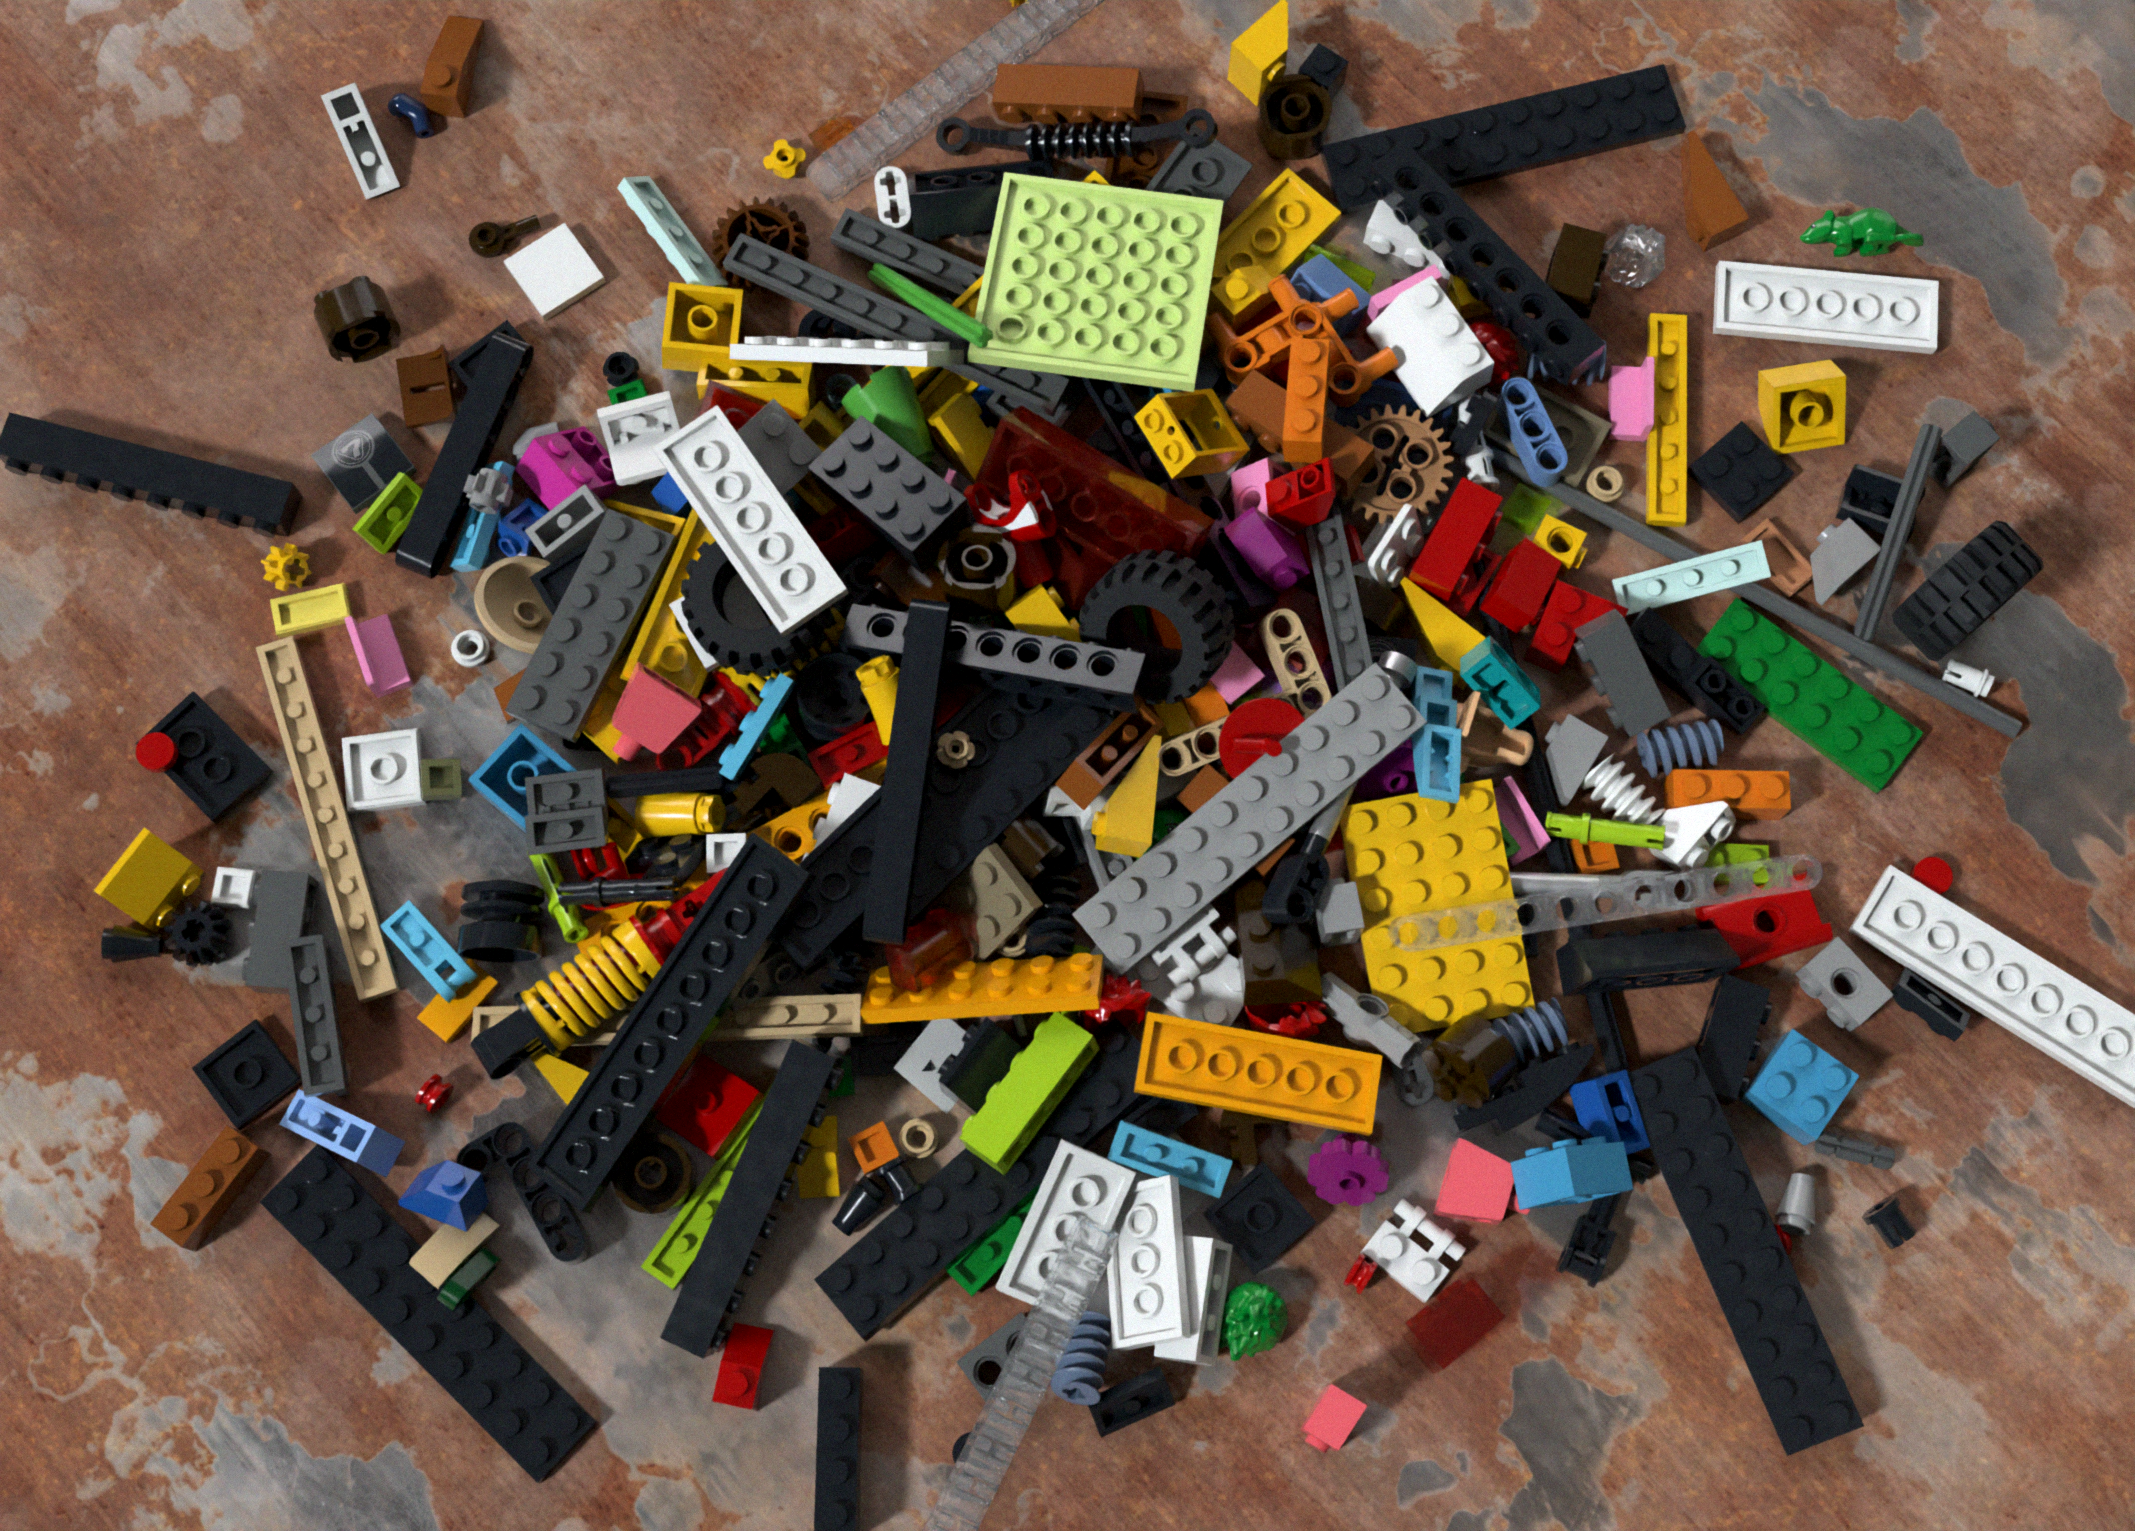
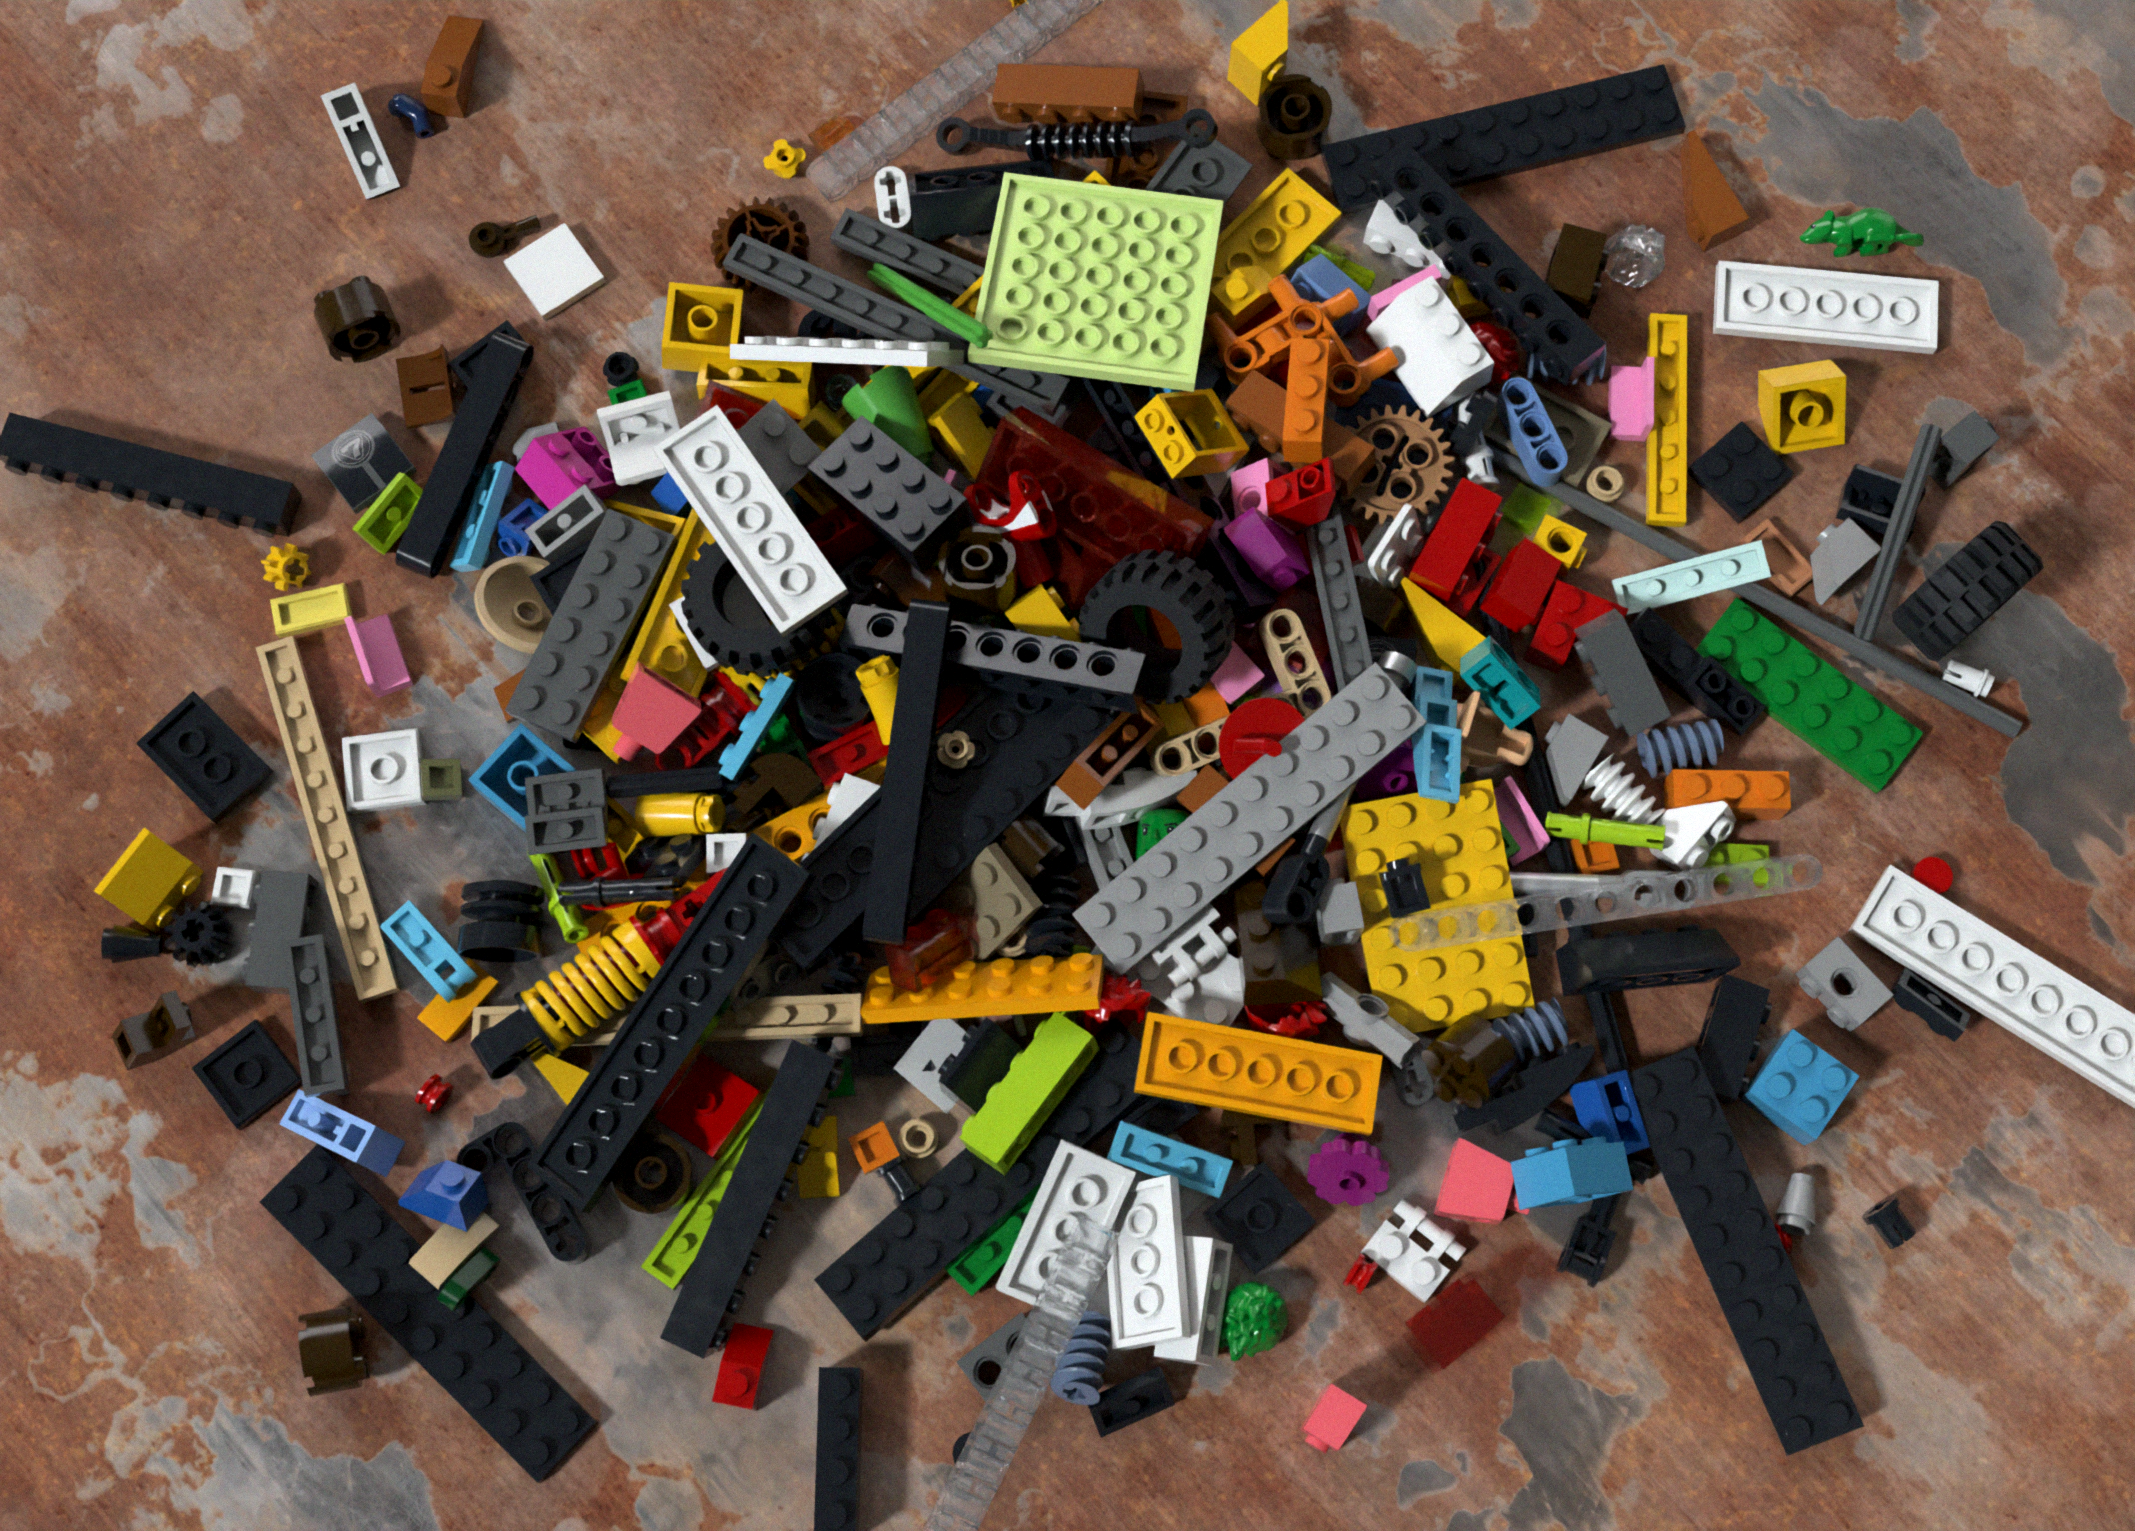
(154, 1033): none -> dark brown brick
(156, 752): red tile -> none
(210, 1188): dark orange brick -> none
(332, 1350): none -> dark brown brick
(468, 638): white plate -> none
(488, 491): light grey gear -> none
(670, 232): light aqua plate -> none
(860, 1204): black cone -> none
(1128, 816): yellow slope -> none
(1325, 69): black brick -> none
(1404, 887): none -> black bracket
(1792, 920): red piece -> none
(1855, 1150): dark grey axle -> none

